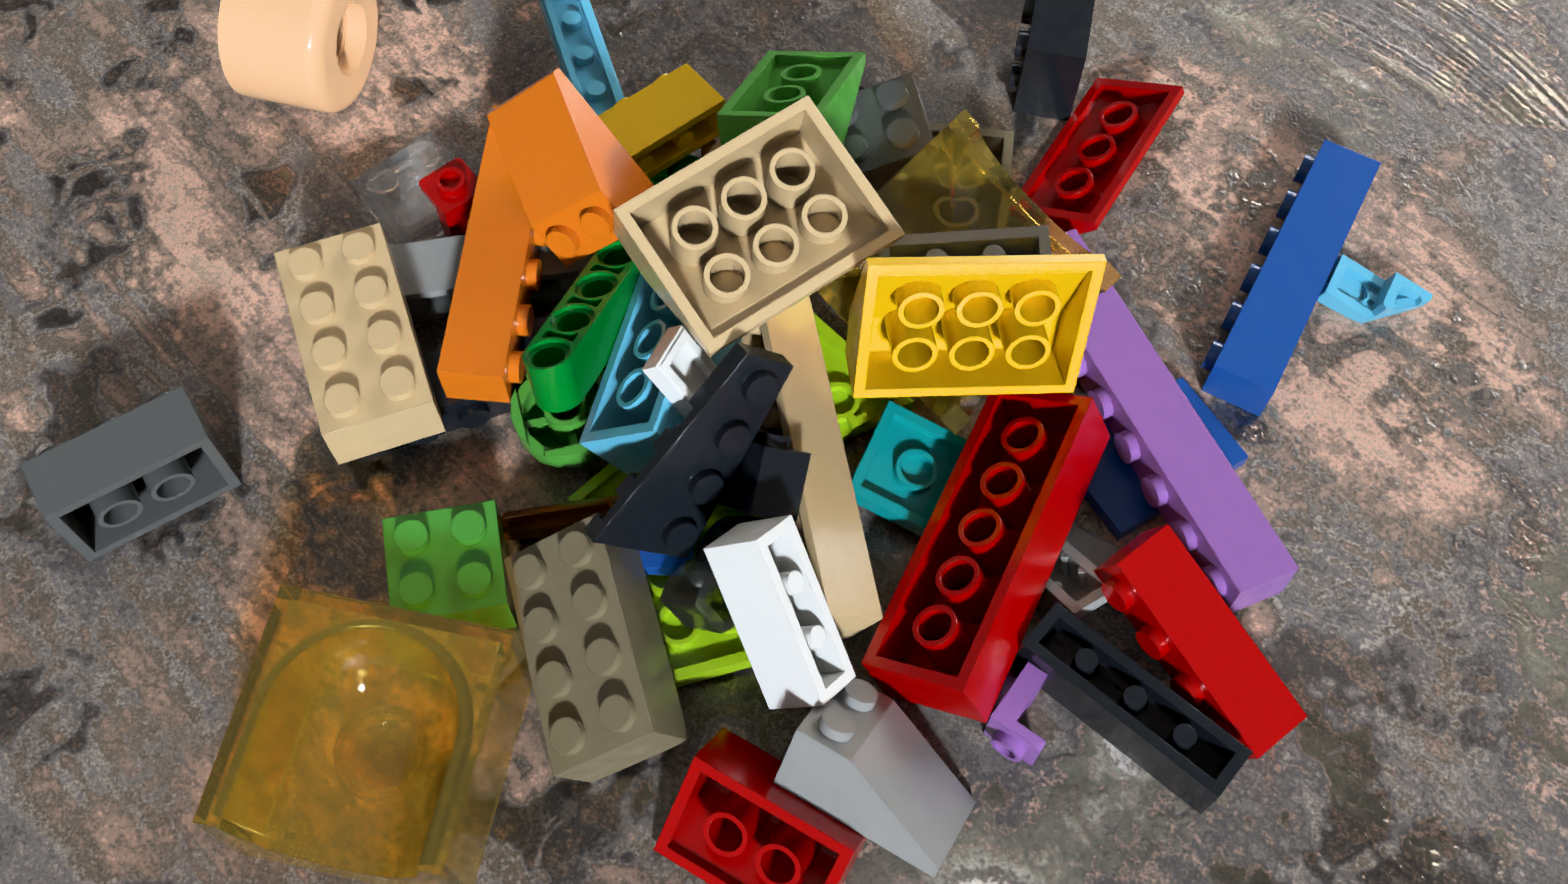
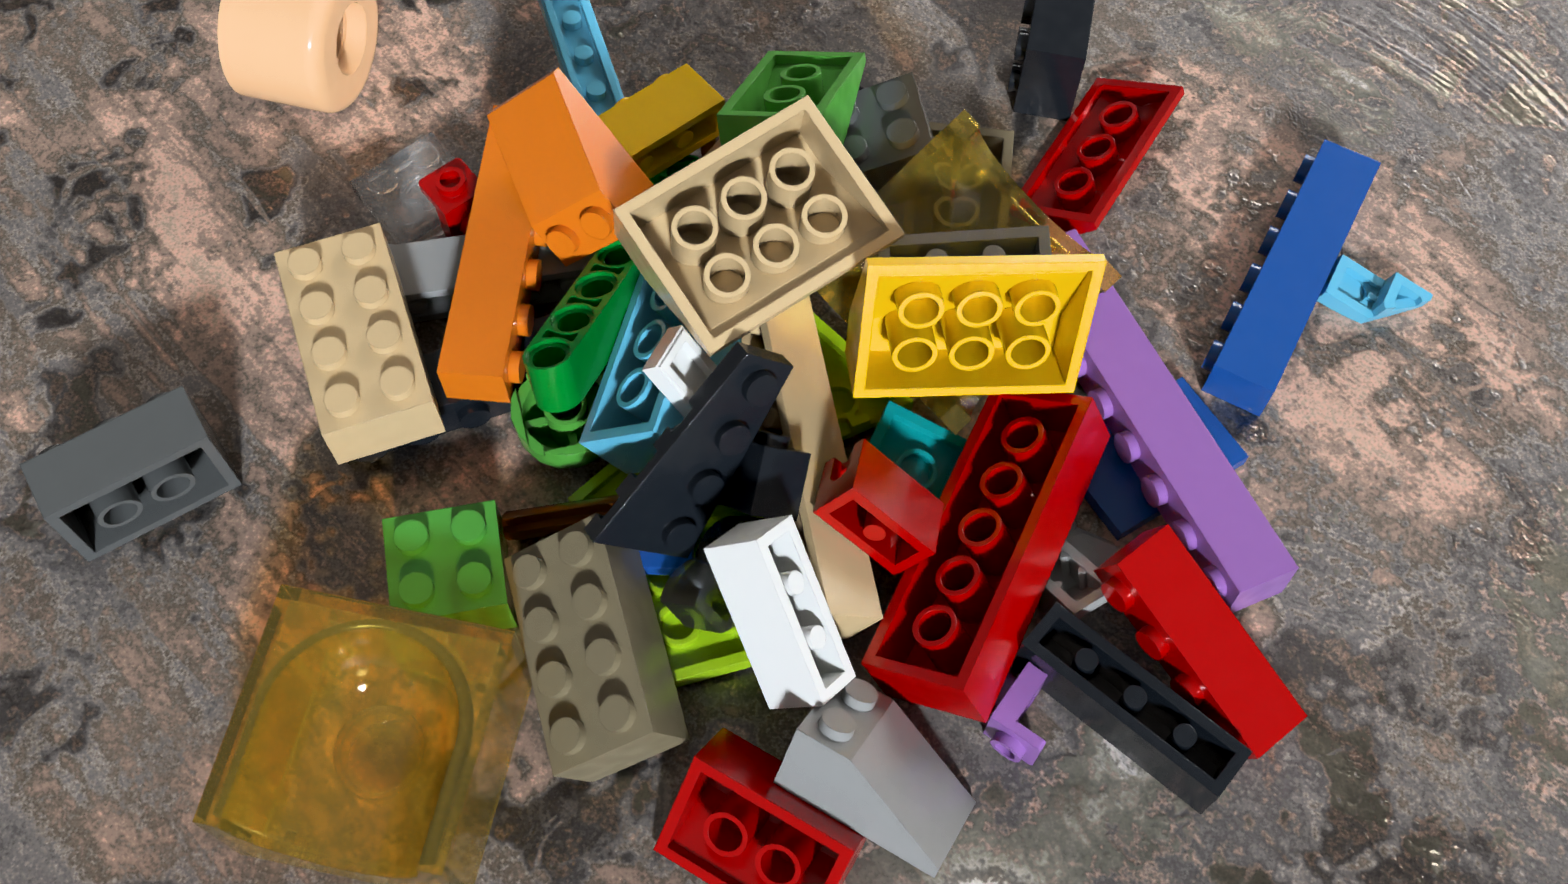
(879, 508): none -> red brick

